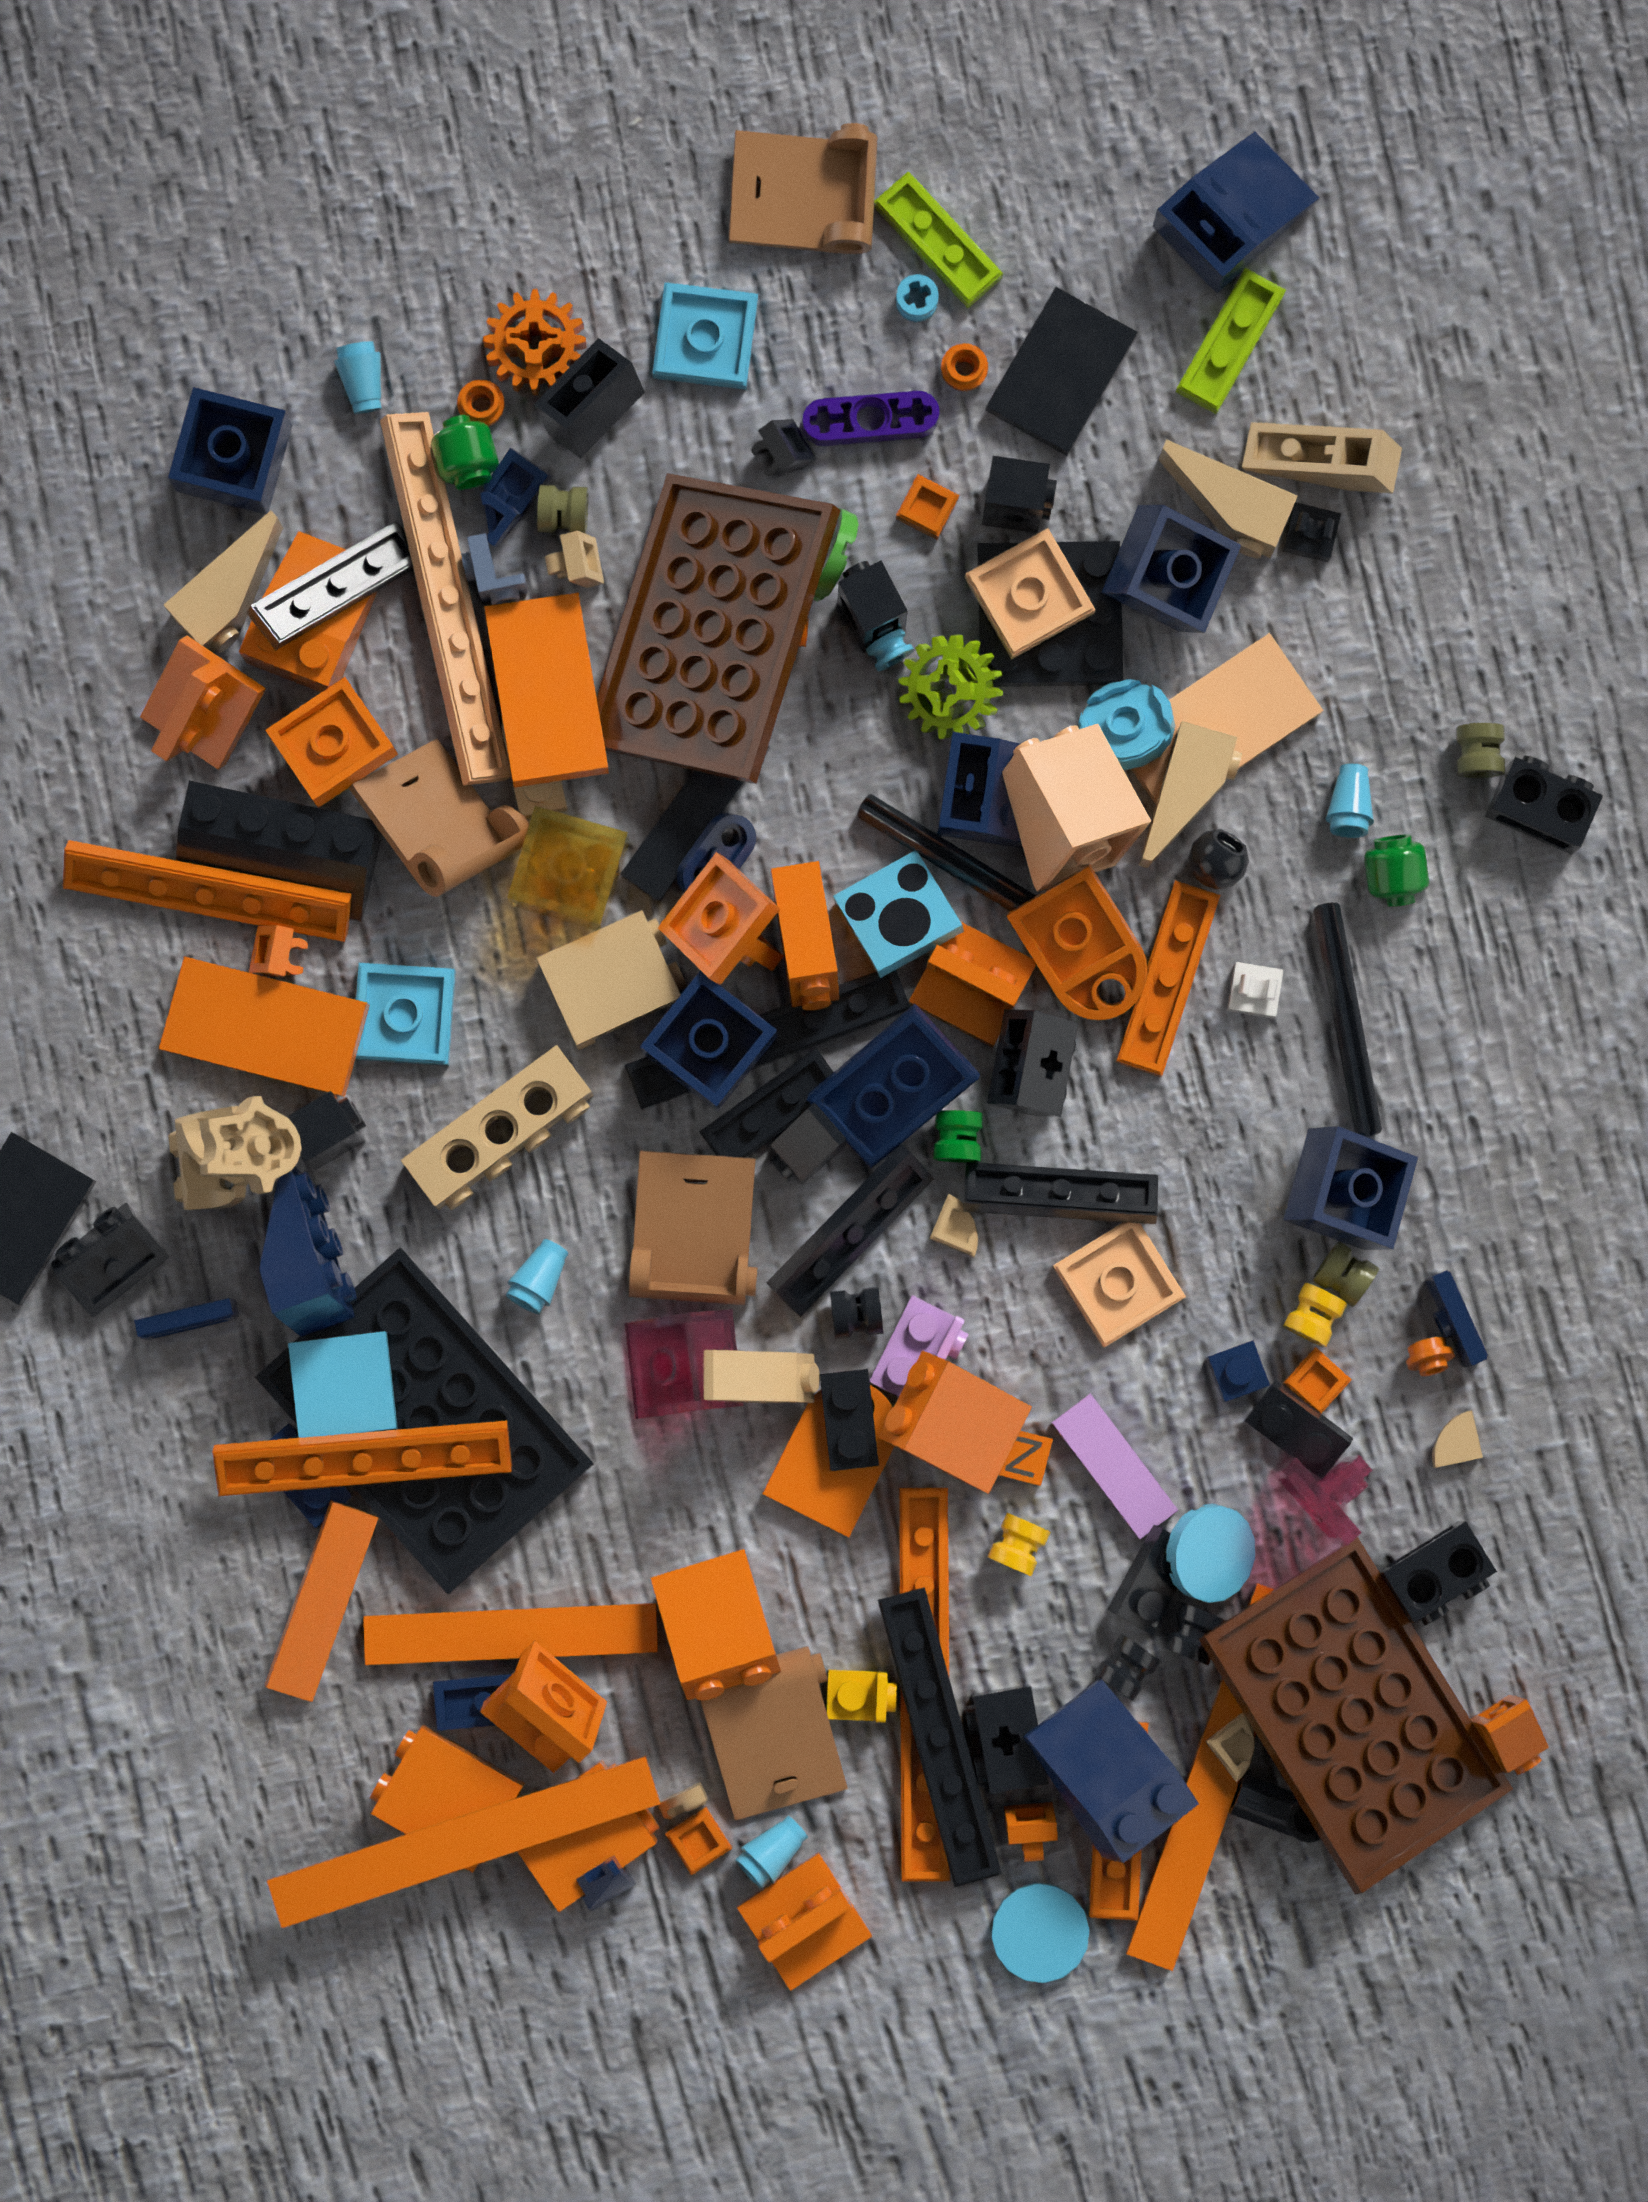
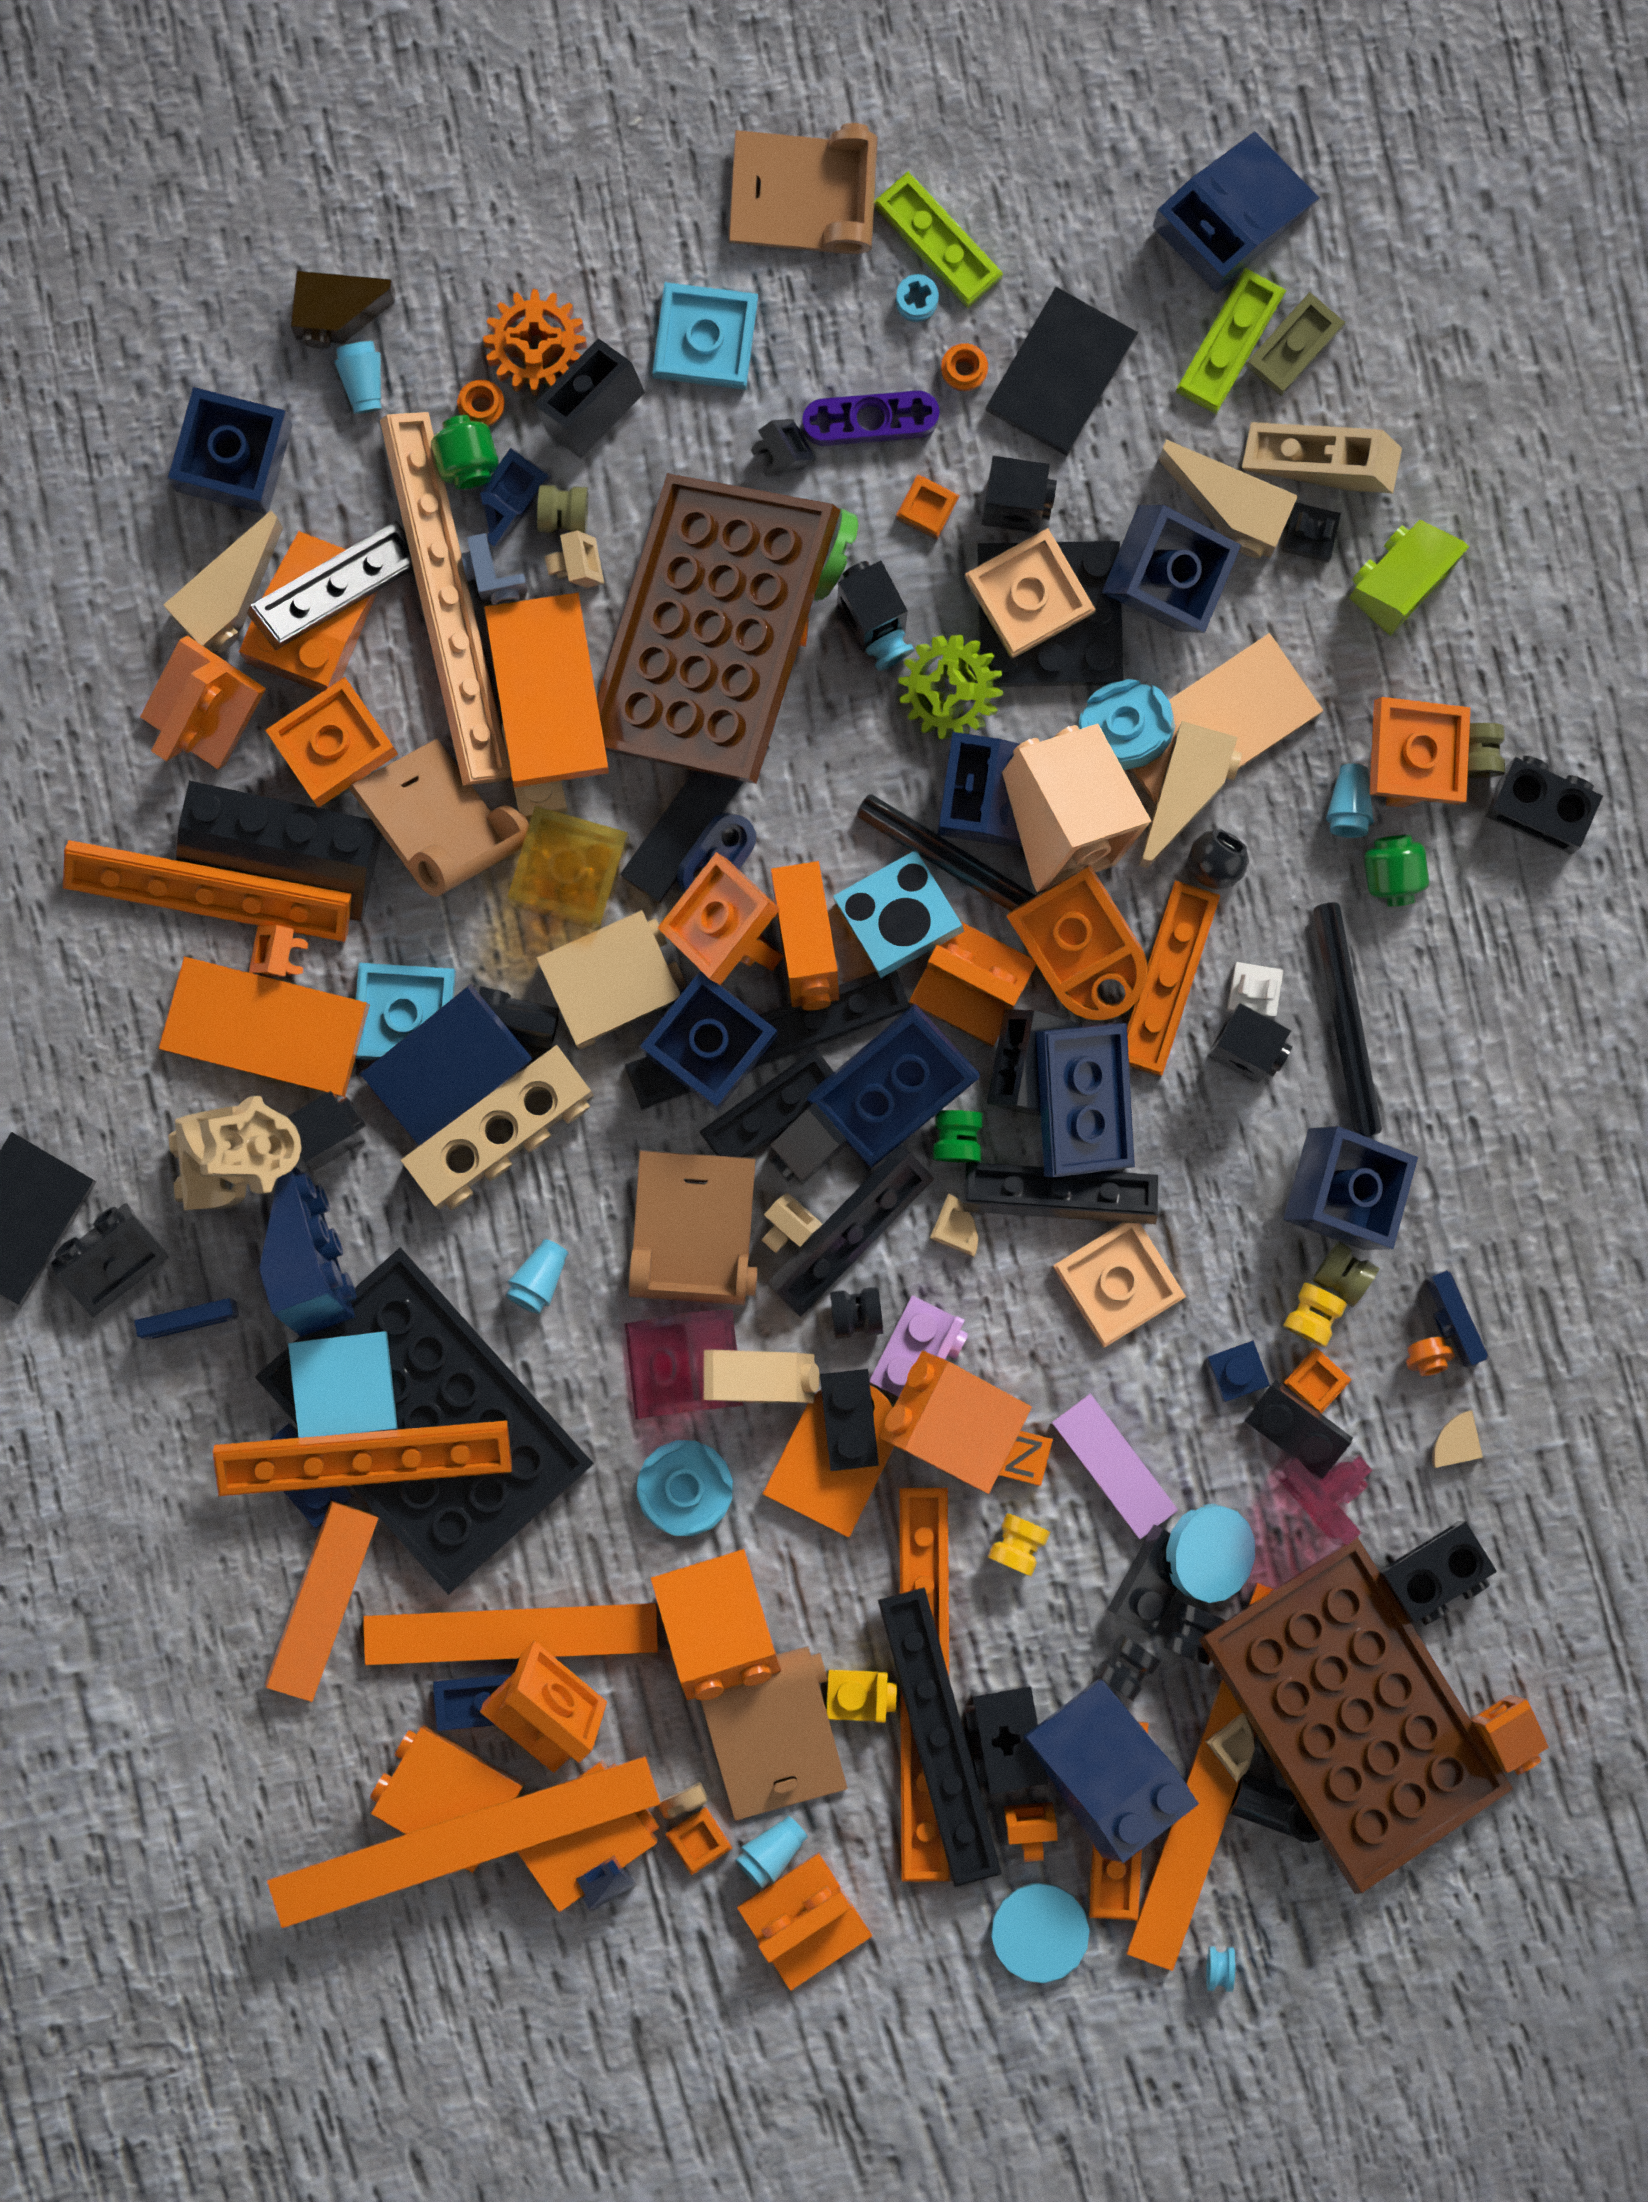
(336, 306): none -> dark brown slope
(446, 1065): none -> dark blue tile
(527, 1021): none -> black piece
(684, 1488): none -> medium azure tile
(790, 1222): none -> tan tile
(1085, 1099): none -> dark blue tile
(1220, 1969): none -> medium azure bush
(1251, 1044): none -> black brick
(1295, 344): none -> olive plate
(1406, 574): none -> lime slope
(1419, 752): none -> orange bracket

